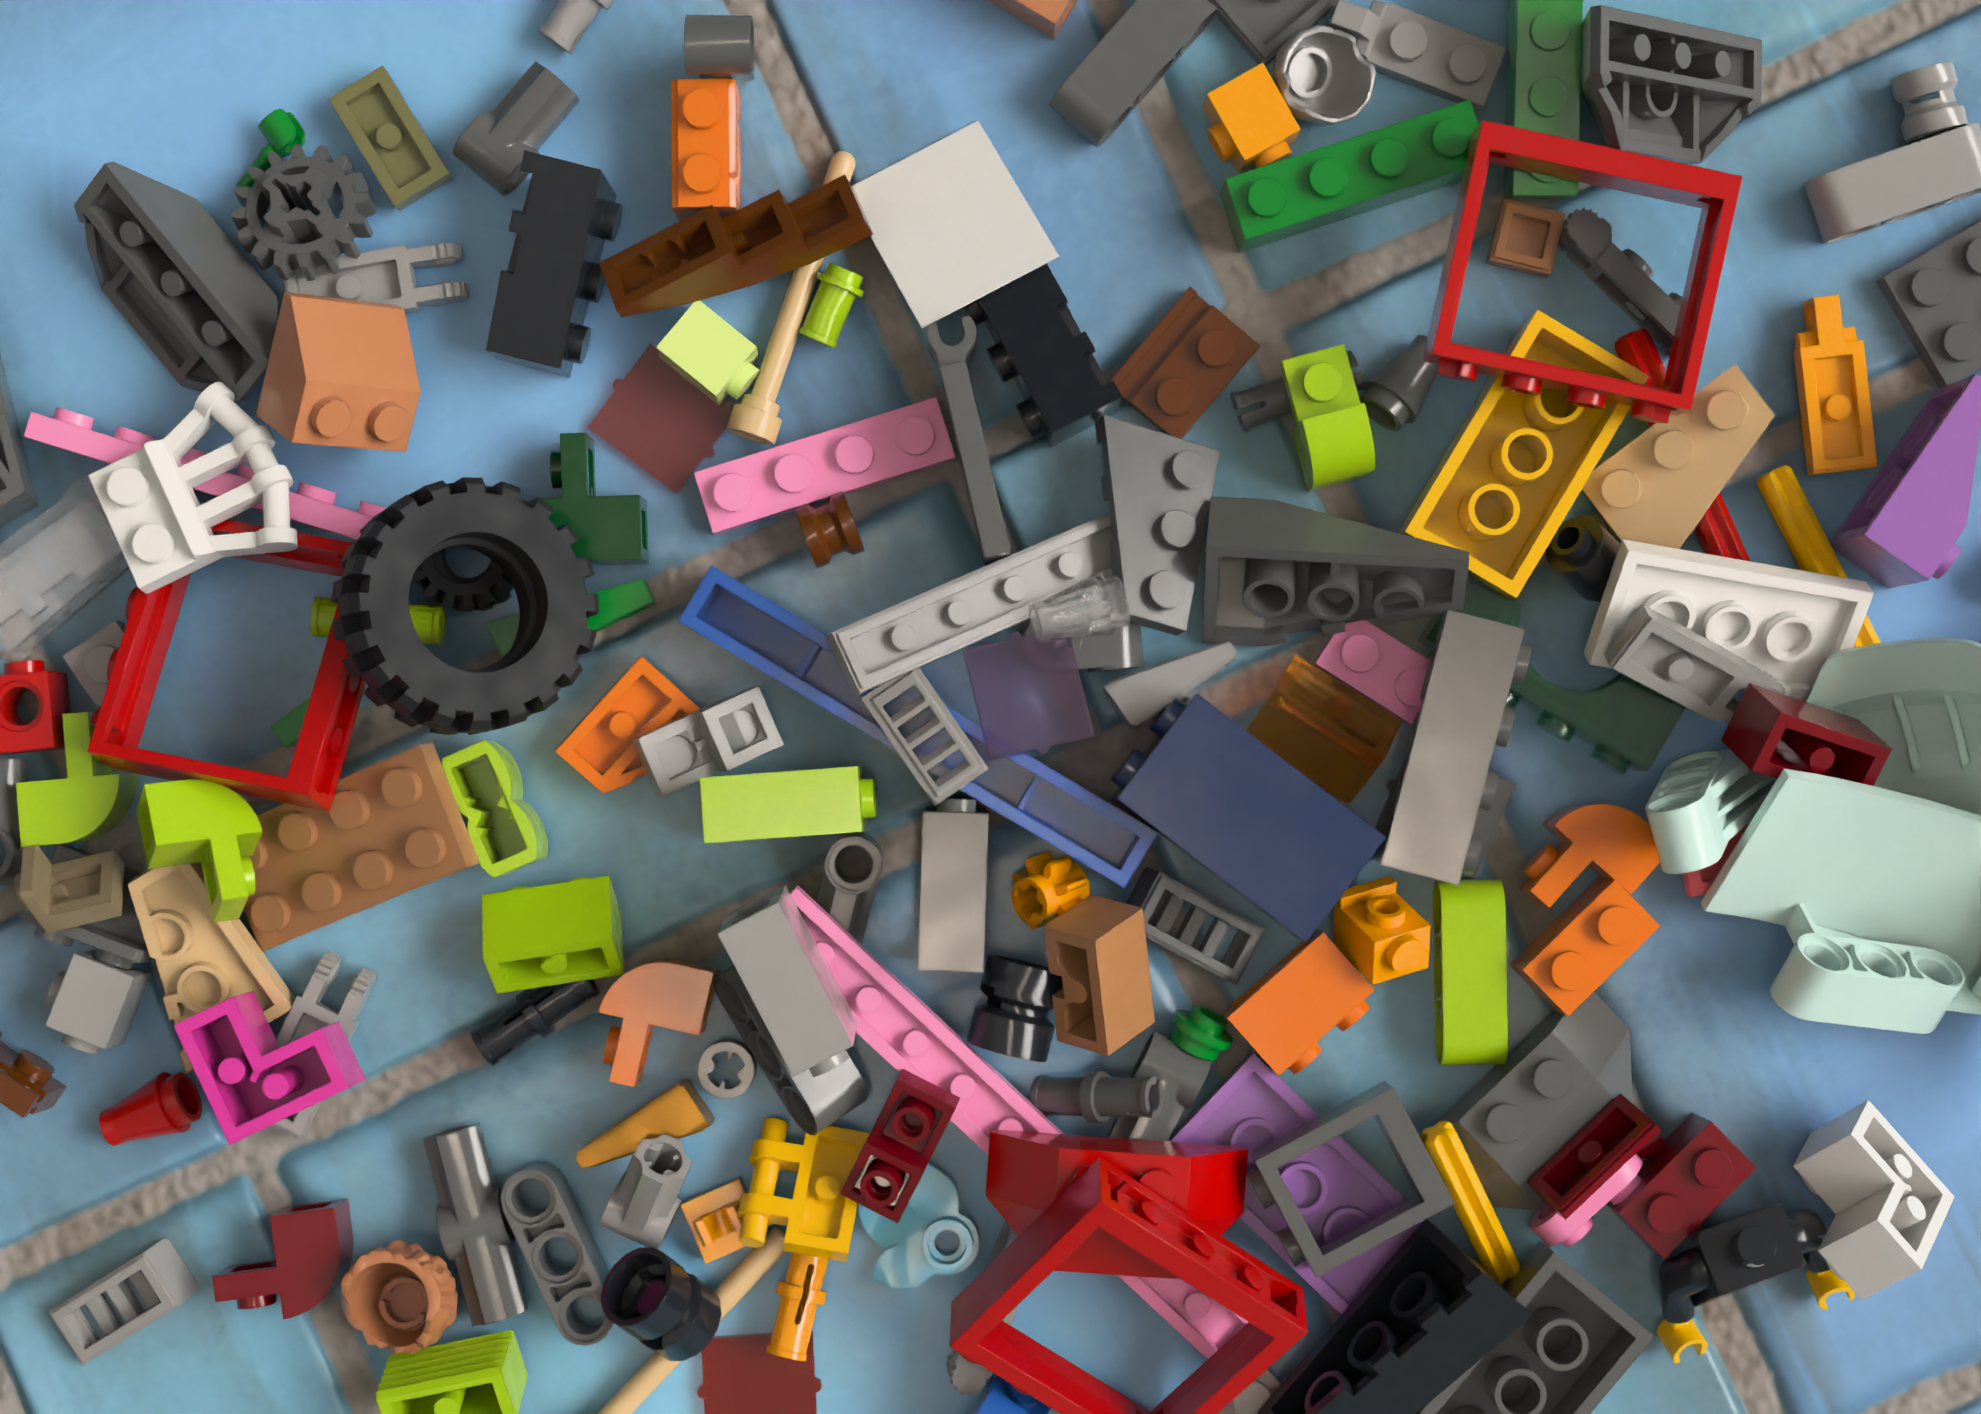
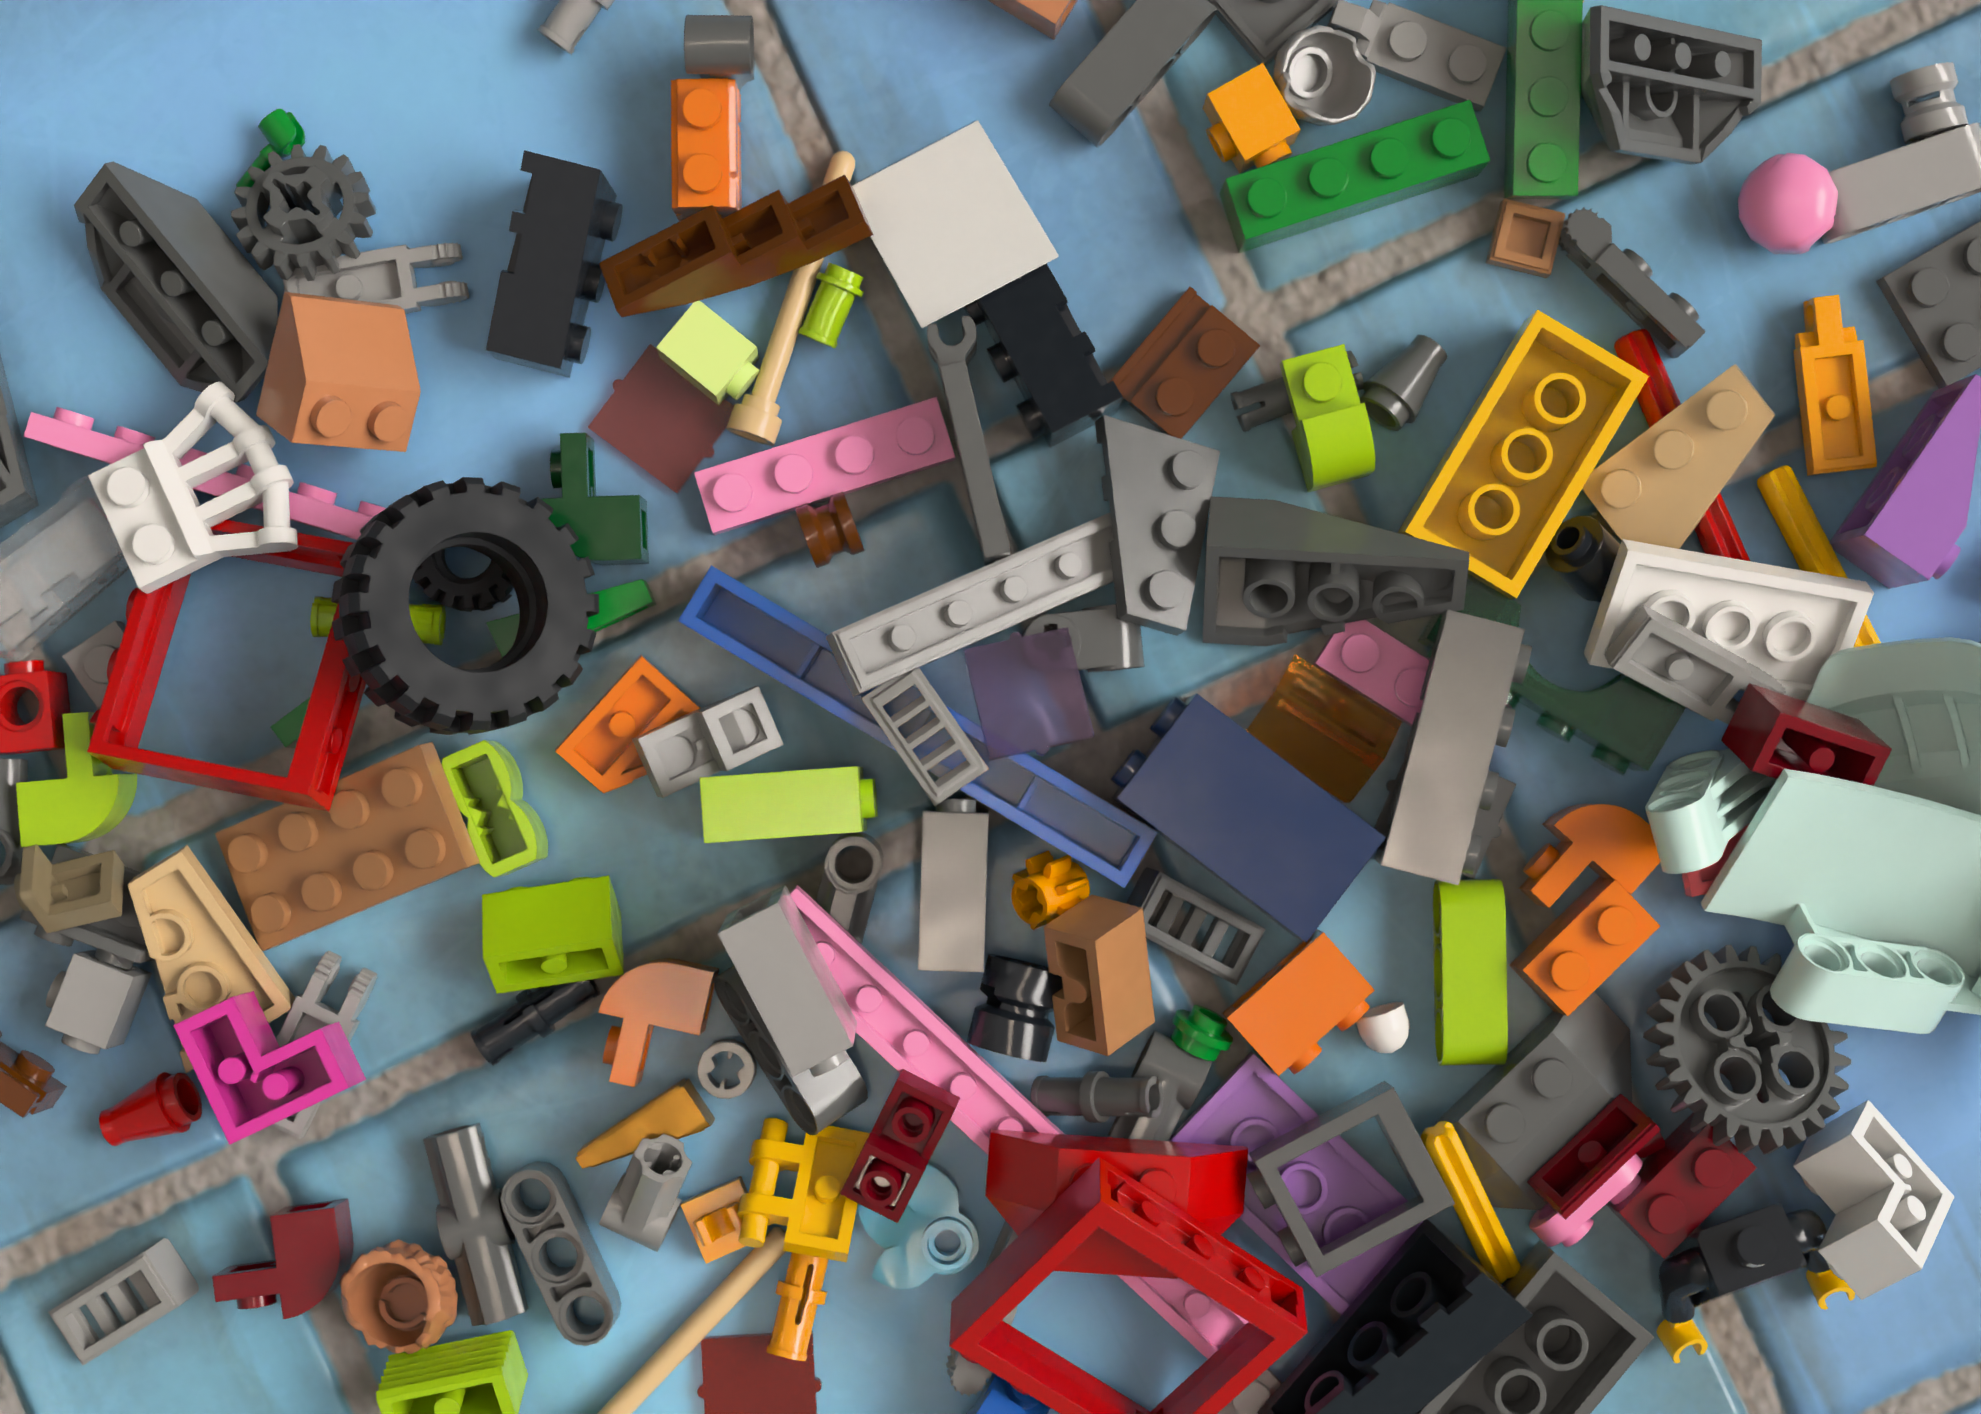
(207, 825): lime brick -> none
(390, 138): olive plate -> none
(520, 122): dark grey piece -> none
(661, 1304): black wheel -> none
(1082, 610): clear cone -> none
(1148, 691): light grey slope -> none
(1380, 931): light orange brick -> none
(1385, 1027): none -> white hinge
(1607, 168): red window -> none
(1745, 1051): none -> dark grey gear
(1787, 203): none -> bright pink hair

